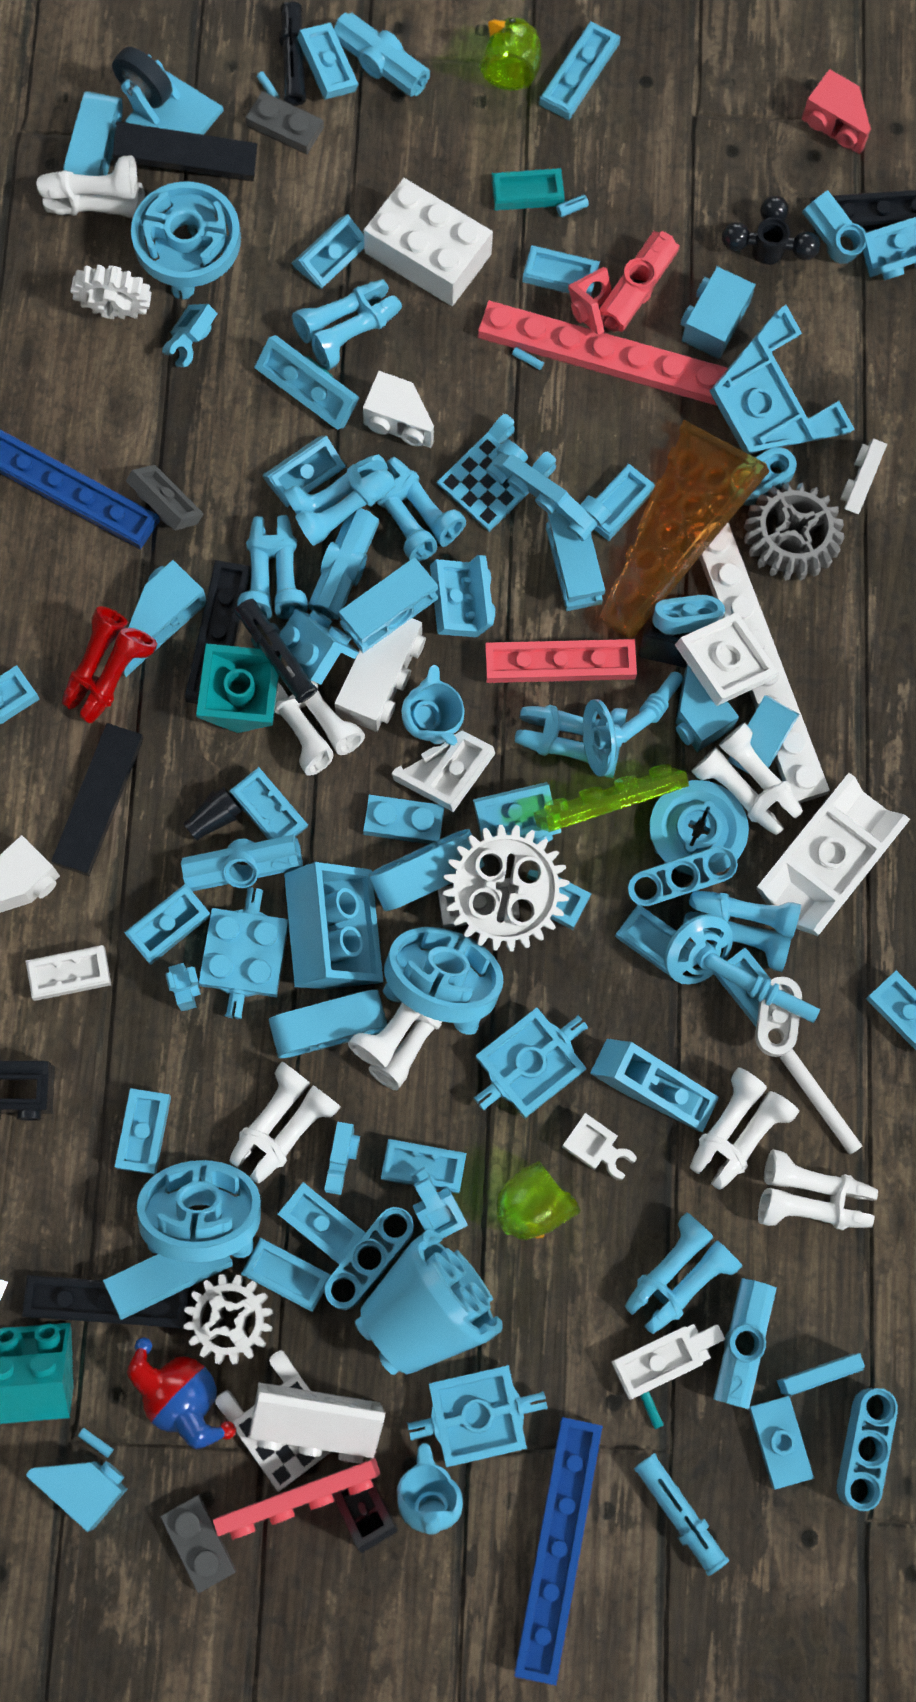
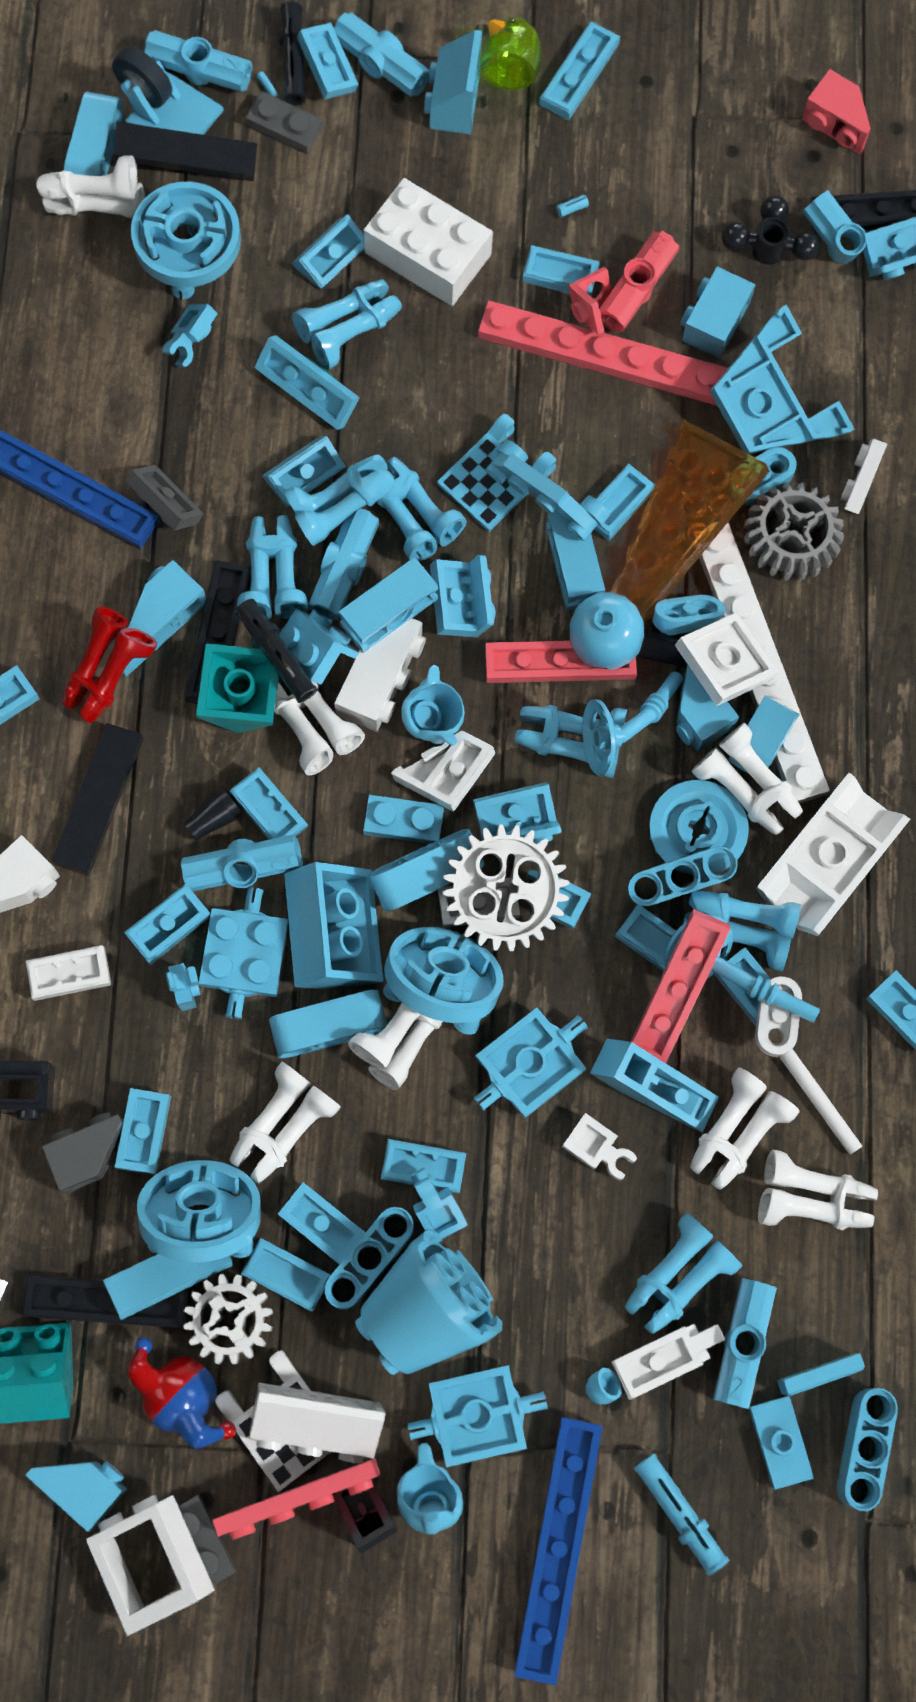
(83, 1155): none -> dark grey slope
(95, 1442): medium azure piece -> none
(111, 292): white gear -> none
(180, 1551): none -> white window
(212, 64): none -> medium azure piece
(344, 1148): medium azure plate -> none
(398, 410): white slope -> none
(455, 84): none -> medium azure slope
(527, 189): teal tile -> none
(529, 359): medium azure piece -> none
(533, 1204): clear neon green piece -> none
(596, 802): clear neon green plate -> none
(603, 1387): none -> medium azure hinge
(606, 631): none -> medium azure cylinder
(651, 1410): teal piece -> none
(680, 984): none -> coral plate

